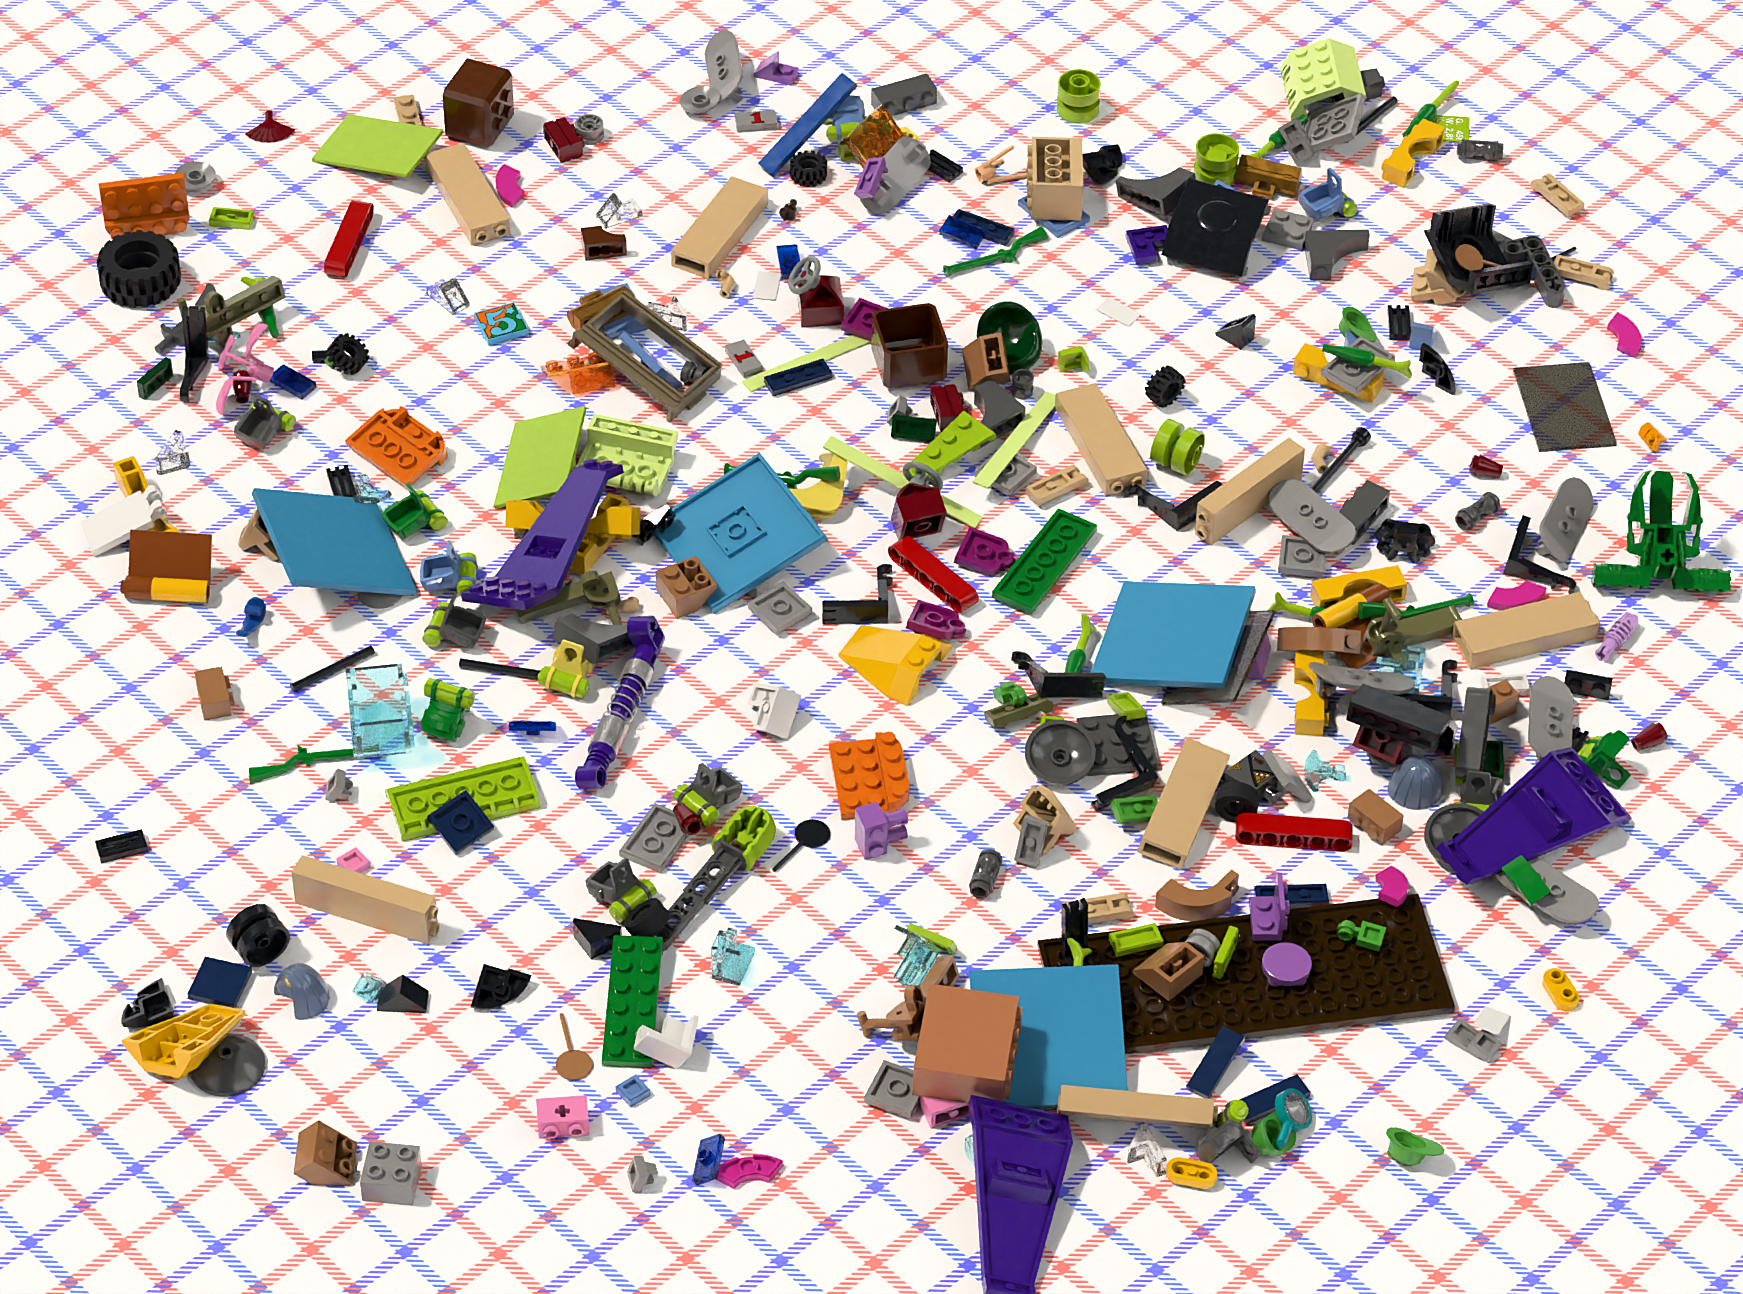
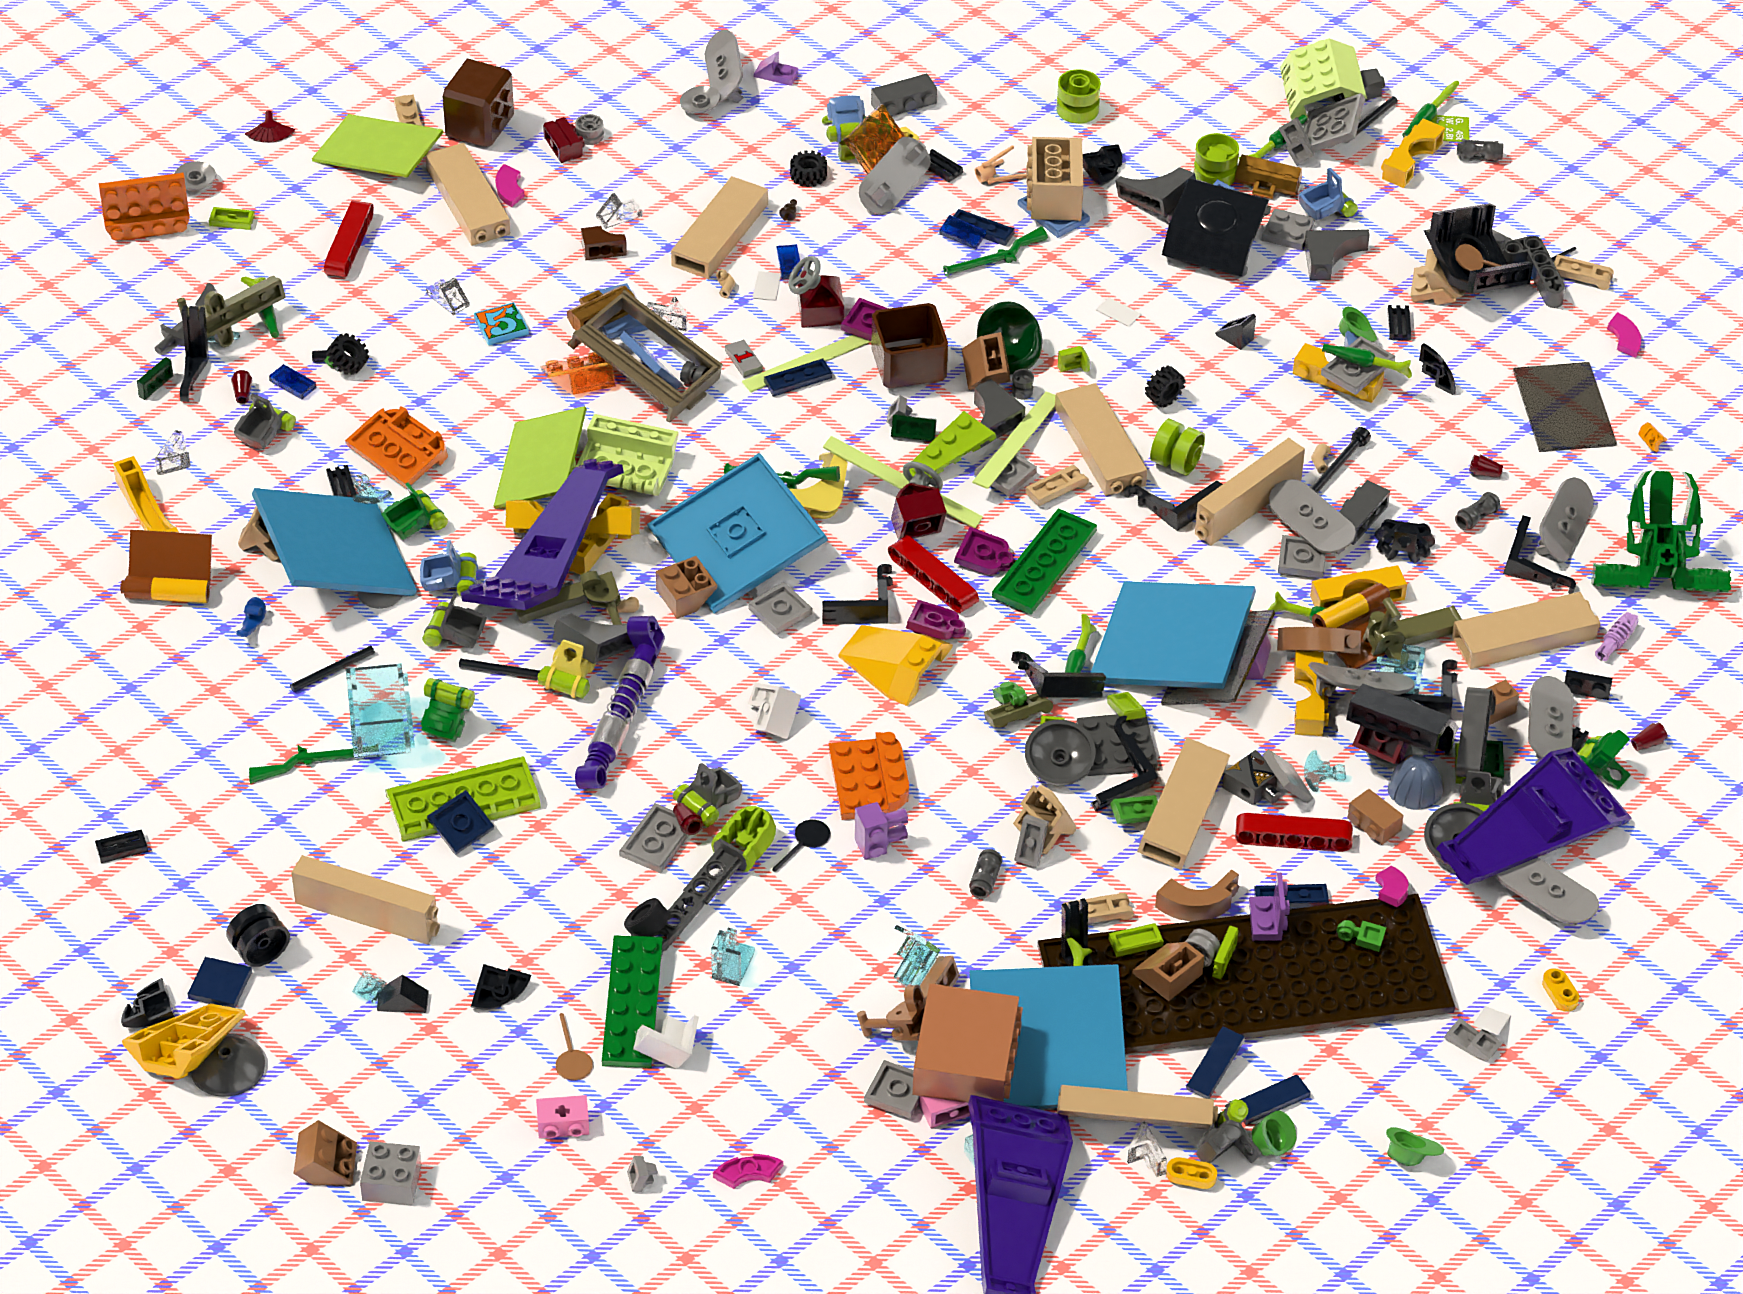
(114, 523): white tile -> none
(141, 286): black tyre -> none
(213, 693): medium nougat brick -> none
(257, 369): bright pink plant -> none
(306, 989): sand blue hair -> none
(338, 786): light grey tile -> none
(354, 860): bright pink tile -> none
(532, 727): clear blue plate -> none
(594, 936): black slope -> none
(619, 888): dark grey piece -> none
(633, 1090): medium blue tile -> none
(658, 519): black slope -> none
(708, 1159): clear blue plate -> none
(756, 120): light grey tile -> none
(807, 124): blue tile -> none
(871, 177): medium lavender plate -> none
(943, 943): lime tile -> none
(946, 404): dark red brick -> none
(1144, 240): dark purple plate -> none
(1235, 799): black tyre -> none
(1286, 965): medium lavender tile -> none
(1293, 1113): piece -> none
(1370, 609): green piece -> none
(1422, 334): medium blue slope -> none
(1512, 597): dark pink tile -> none
(1518, 681): white tile -> none
(1526, 880): green slope -> none
(1557, 194): tan plate -> none

